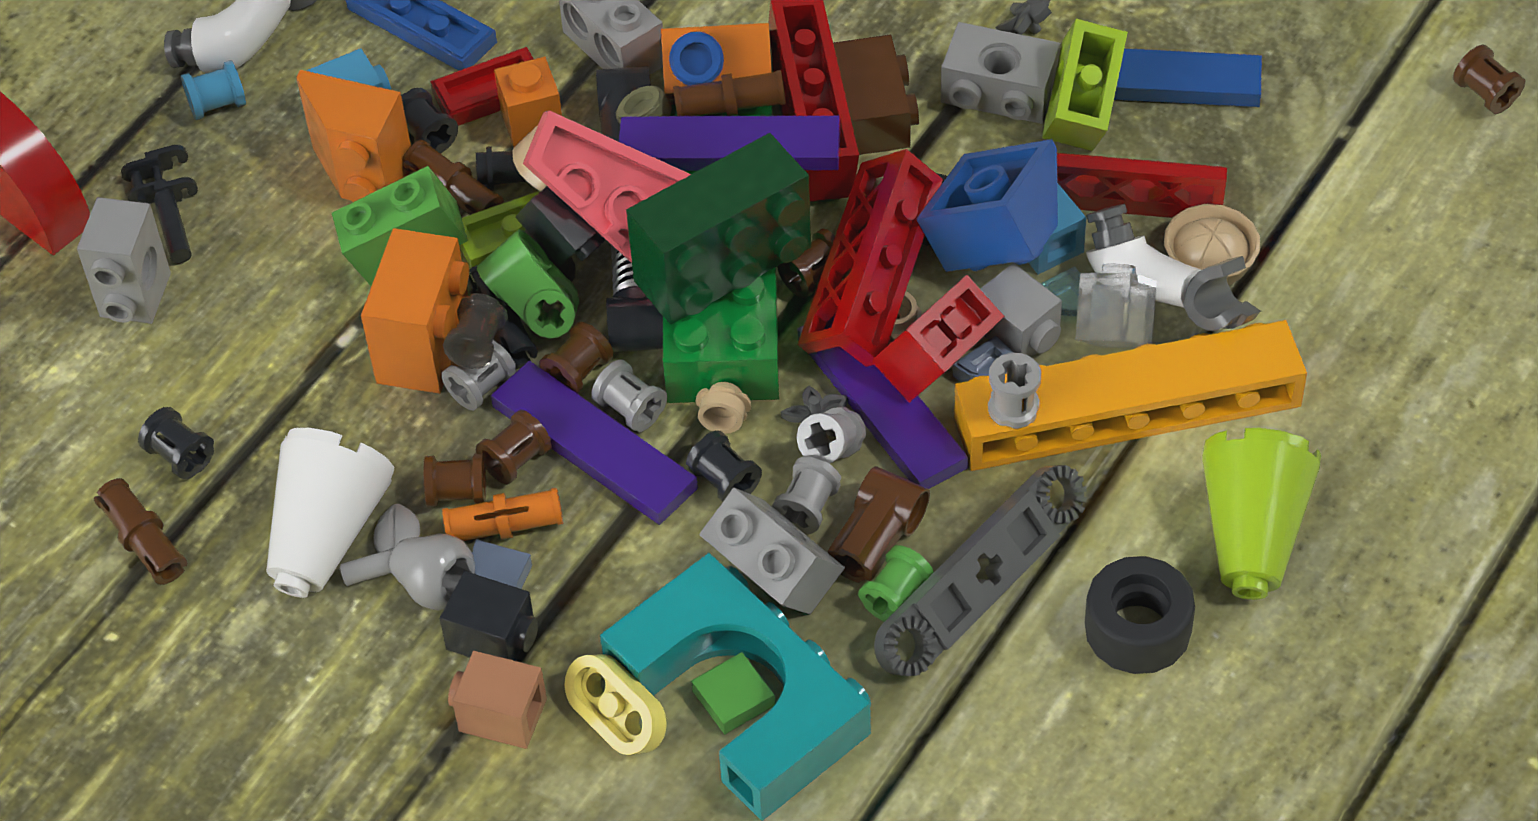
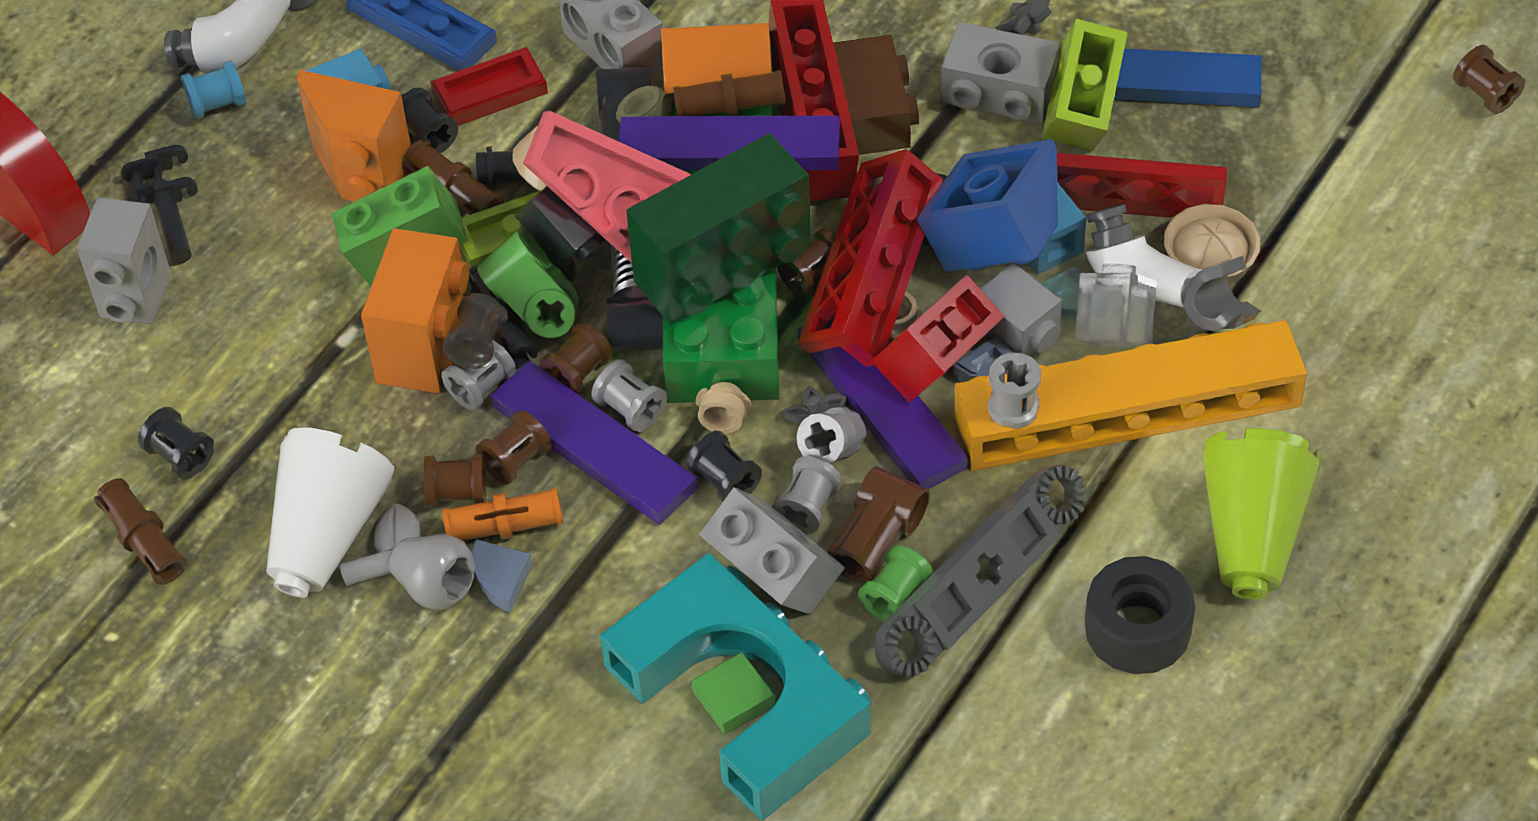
(488, 618): black brick -> none
(498, 699): nougat brick -> none
(524, 95): orange brick -> none
(617, 709): light yellow plate -> none
(696, 58): blue tile -> none

